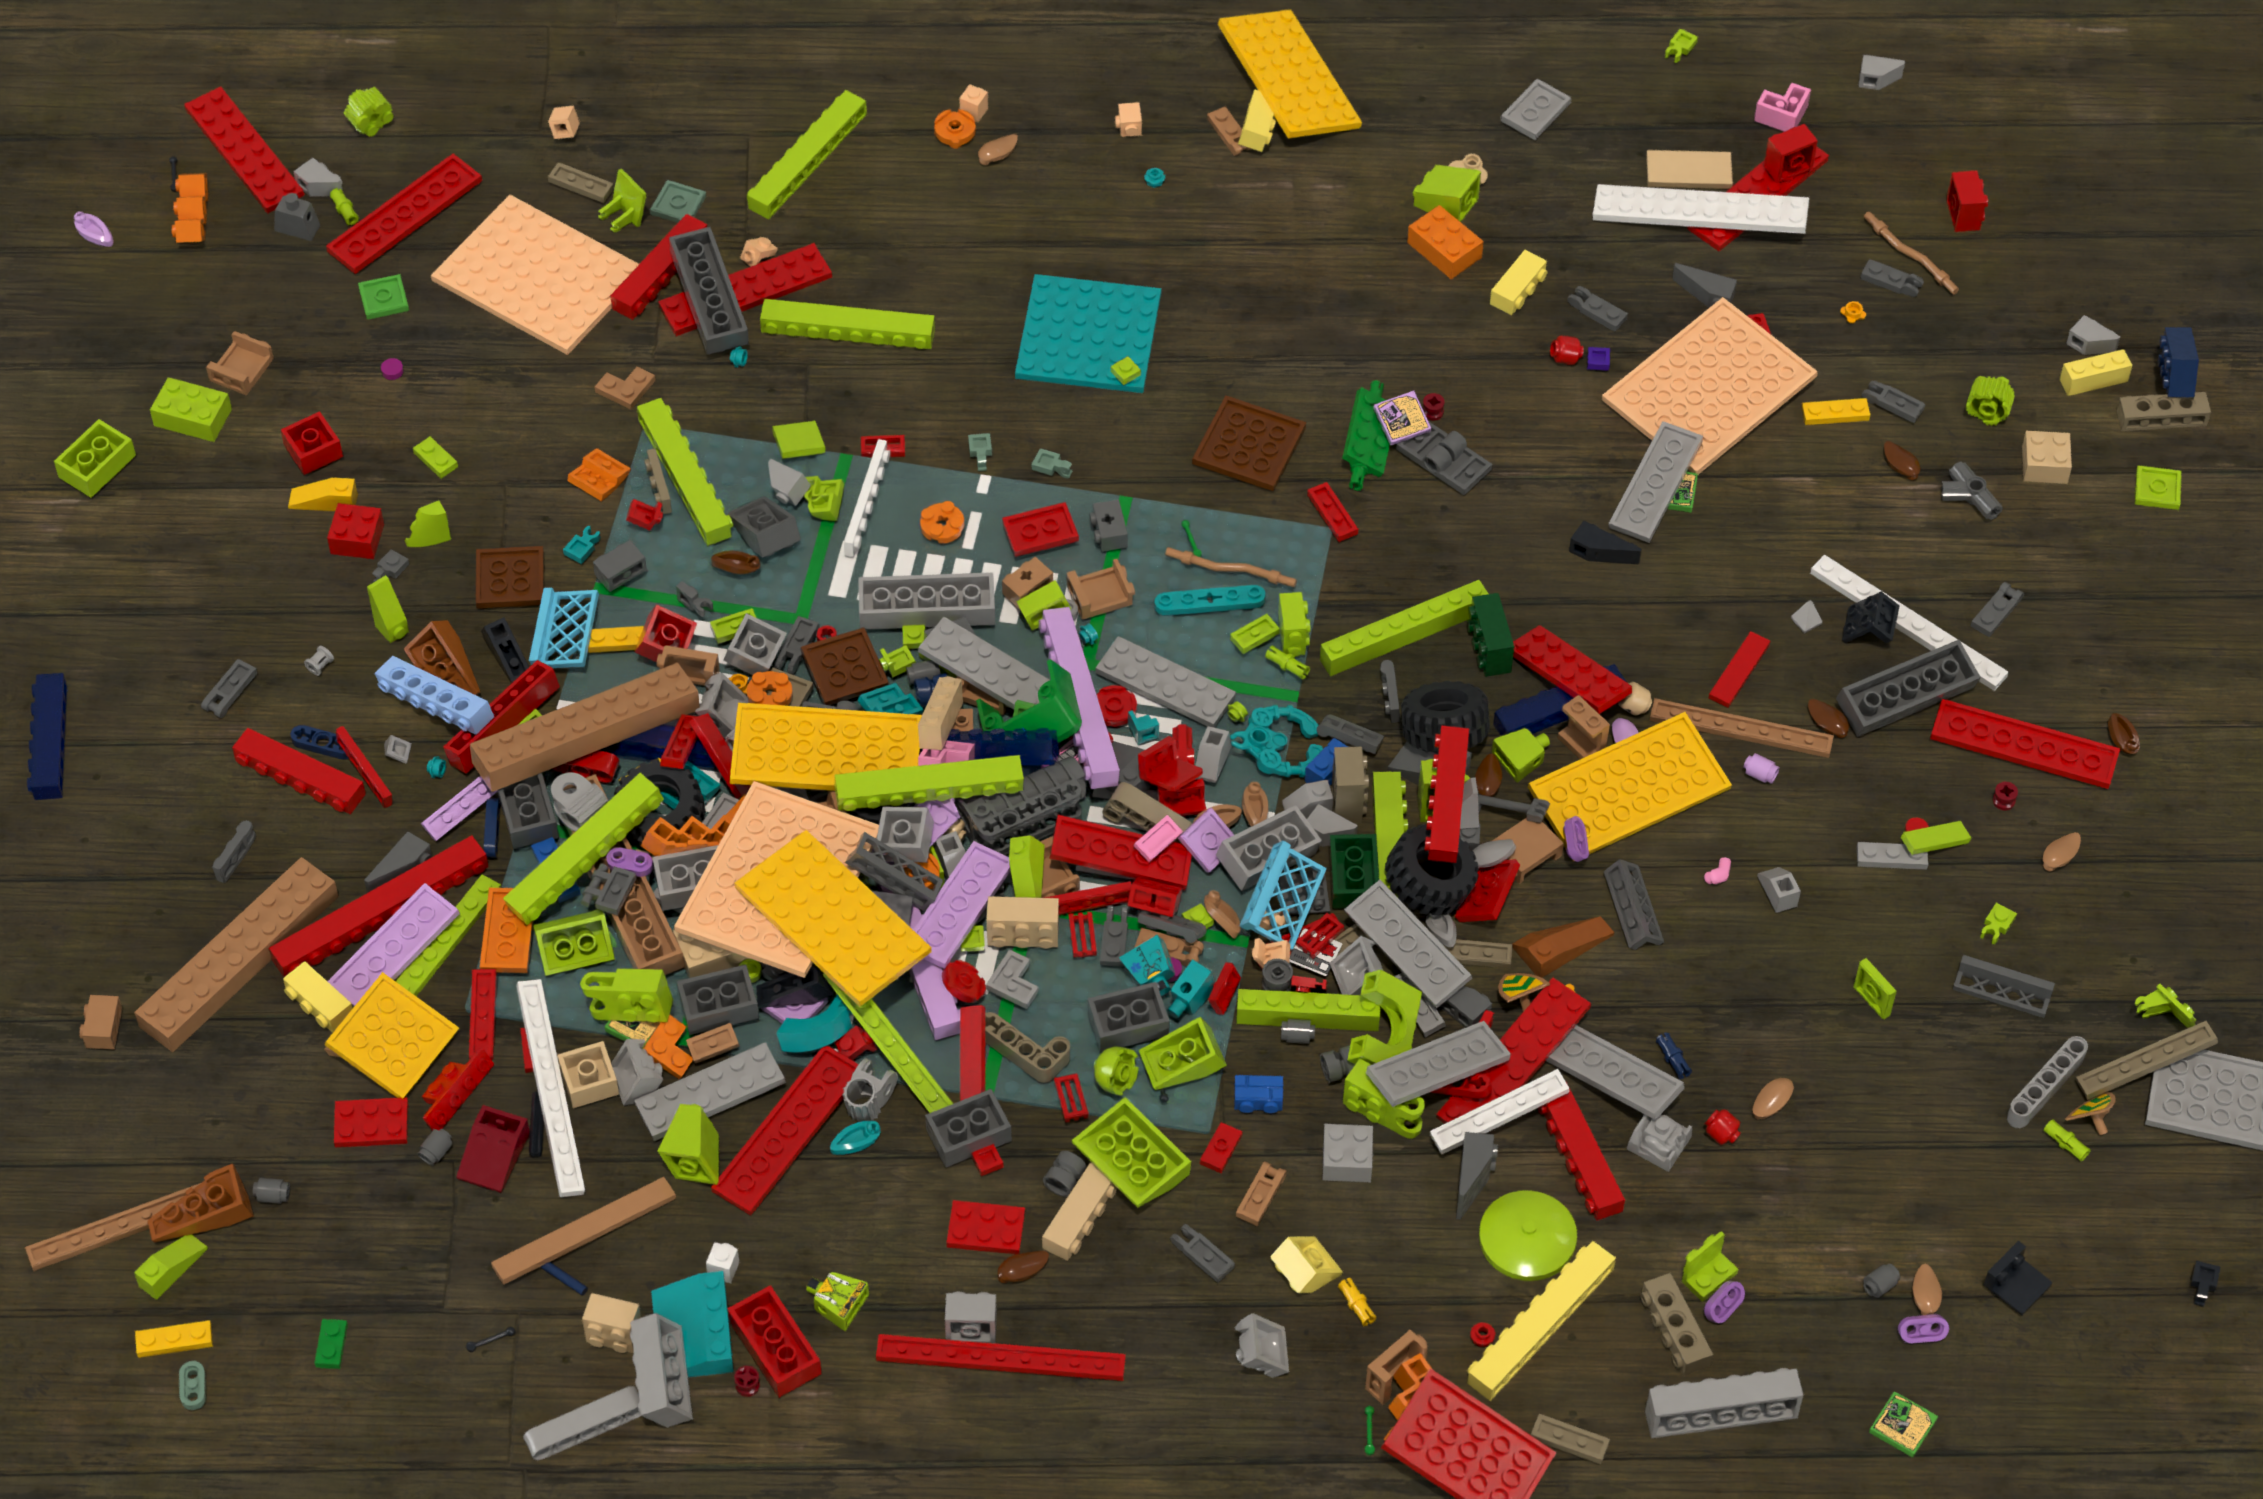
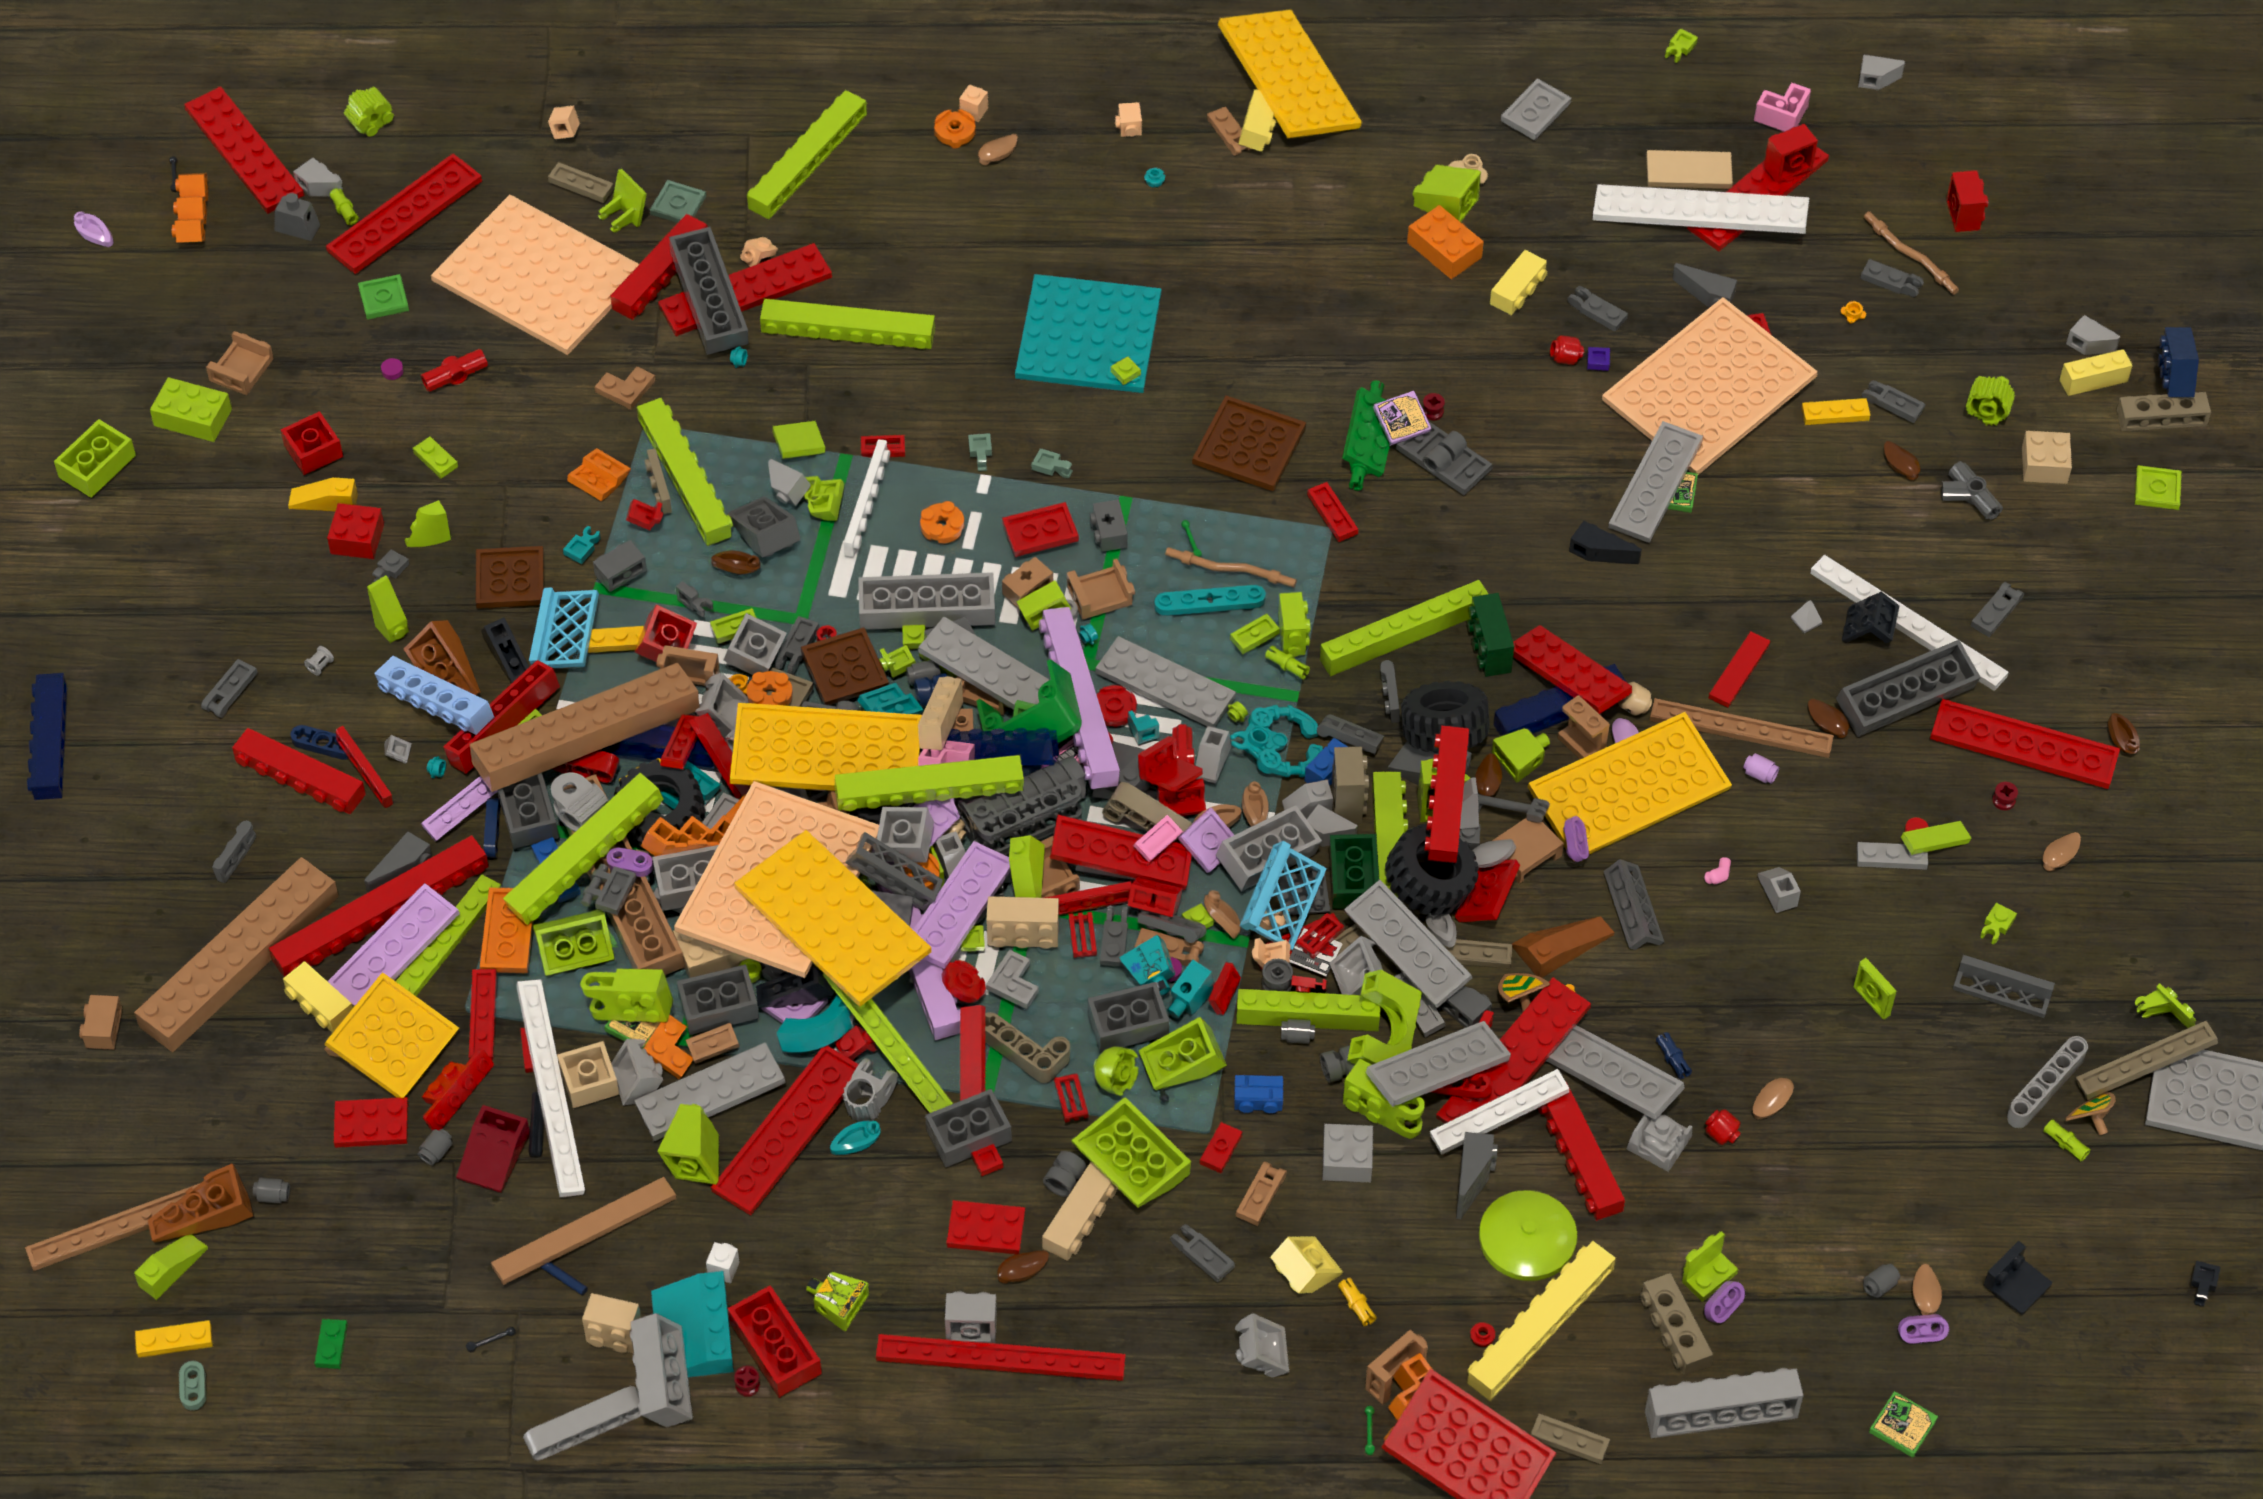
(454, 370): none -> red piece

